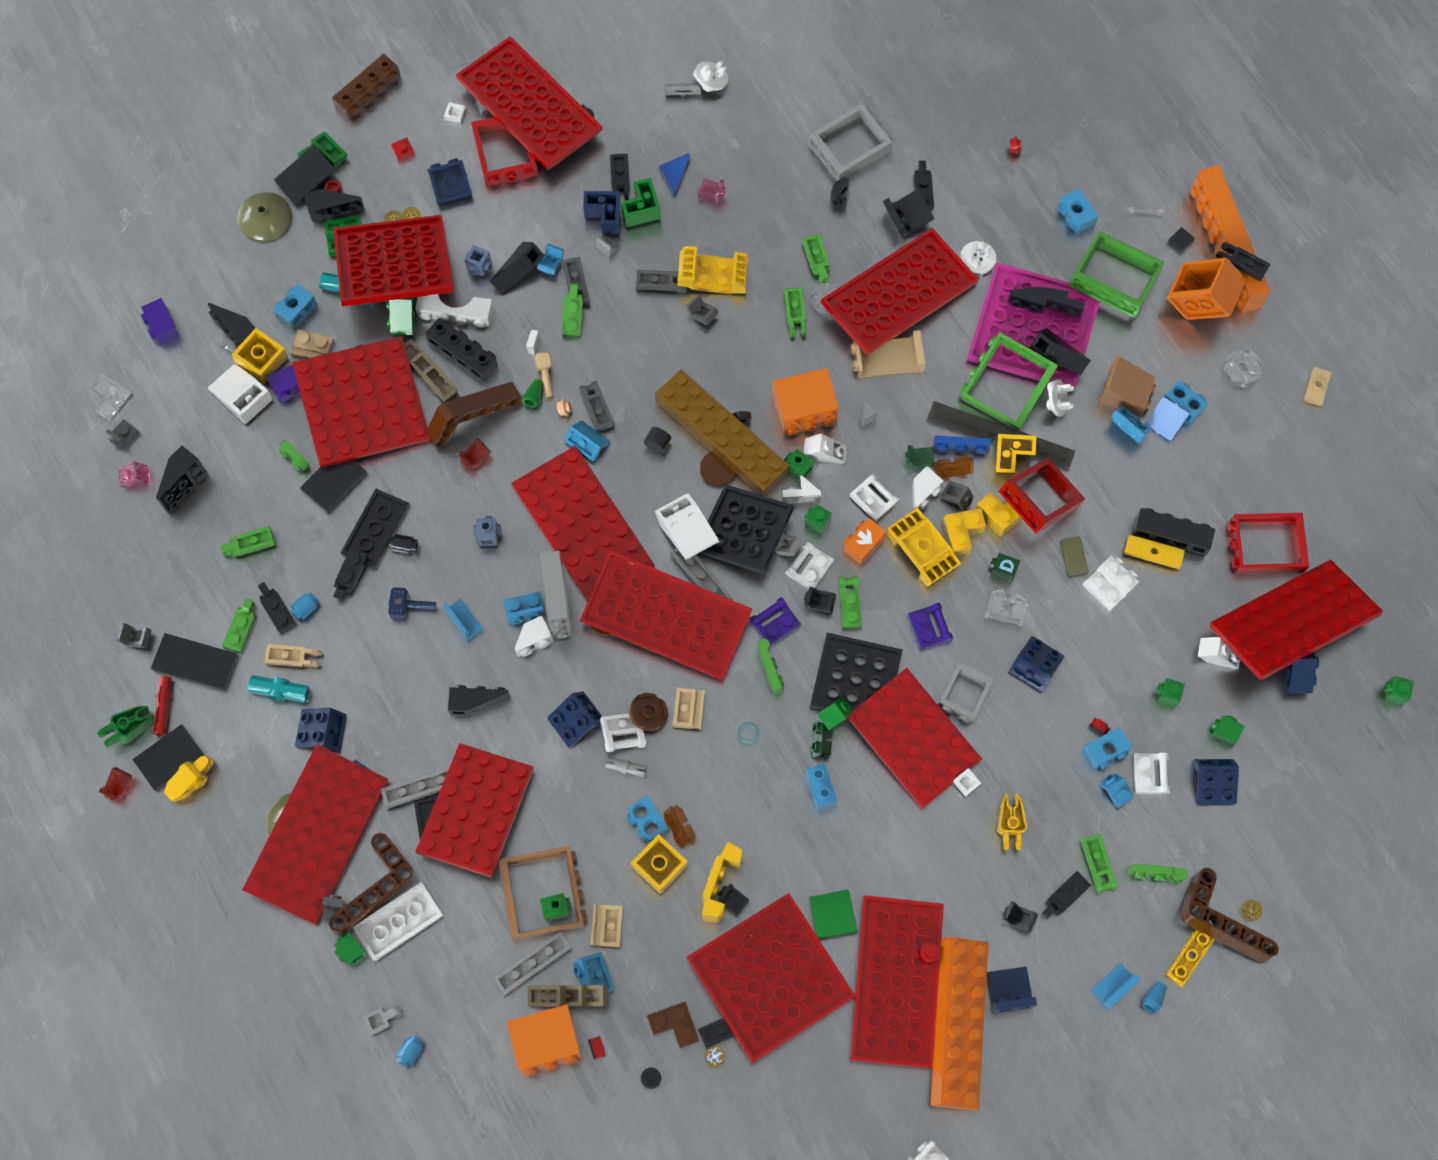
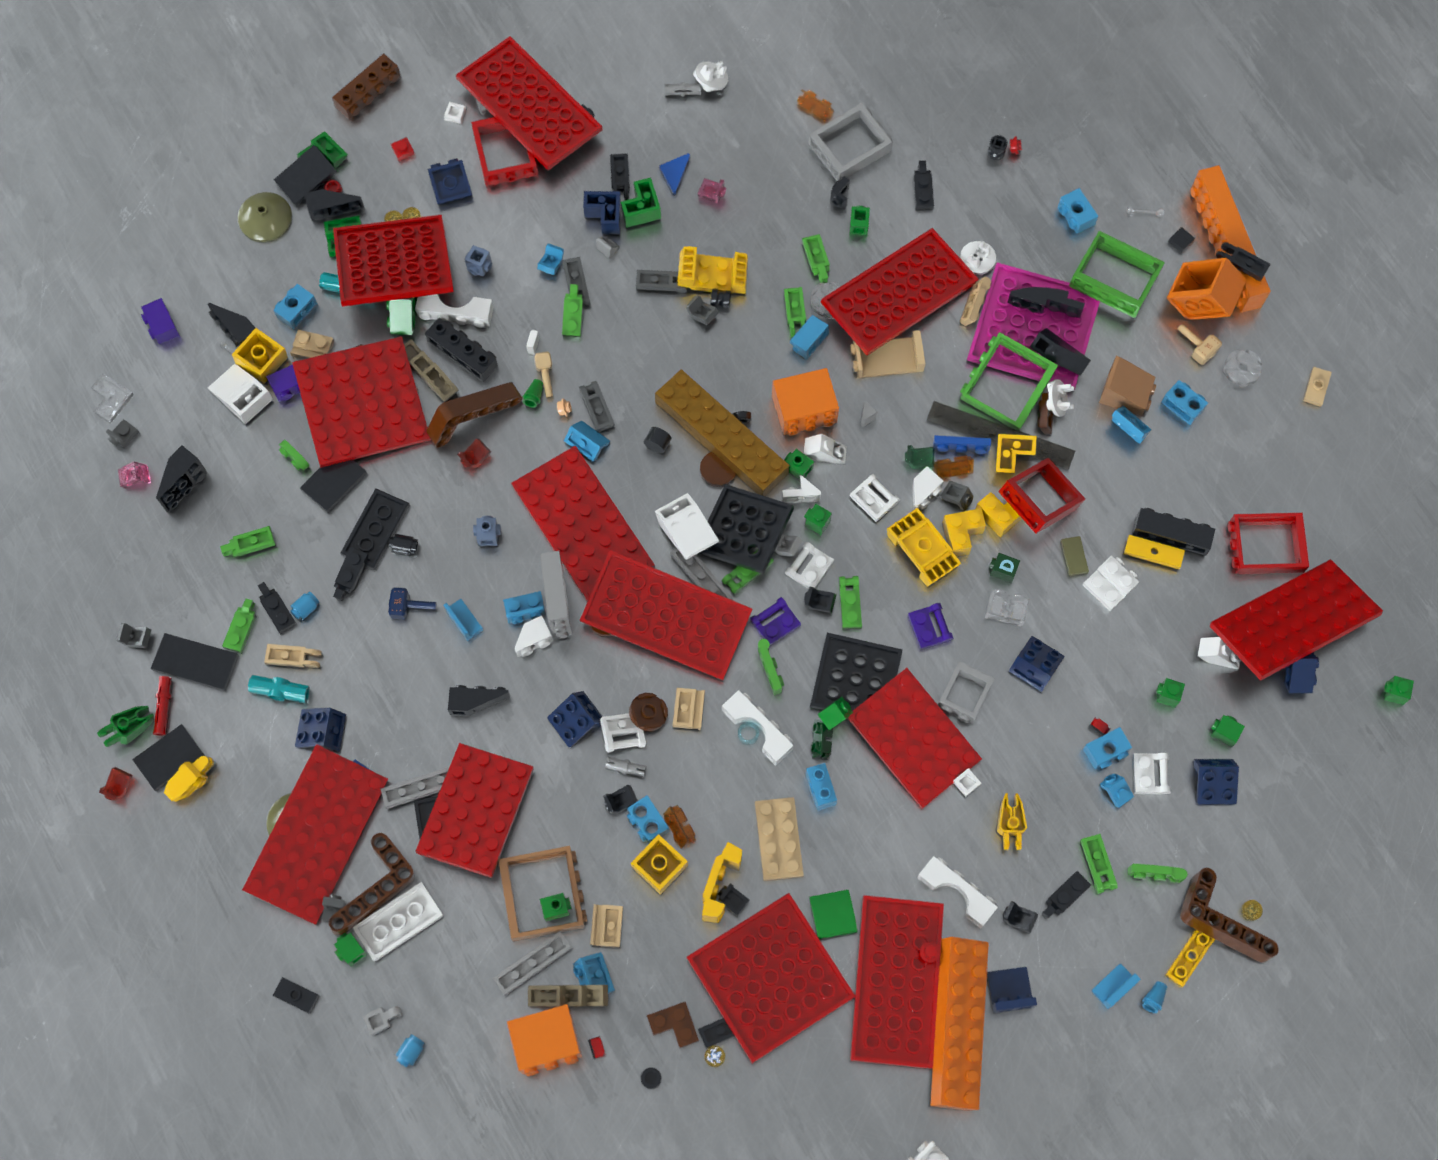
(295, 995): none -> black plate
(517, 266): black slope -> none
(620, 799): none -> black bracket
(720, 298): none -> black wheel
(741, 709): none -> white arch
(743, 574): none -> bright green plate
(779, 839): none -> tan plate
(810, 337): none -> dark azure hinge
(821, 107): none -> clear orange hinge
(859, 220): none -> green brick
(864, 540): orange brick -> none
(909, 212): black bracket -> none
(974, 301): none -> tan hinge
(978, 907): none -> white arch
(997, 147): none -> black wheel
(1045, 420): none -> reddish brown plate
(1167, 418): light blue piece -> none
(1205, 349): none -> tan piece

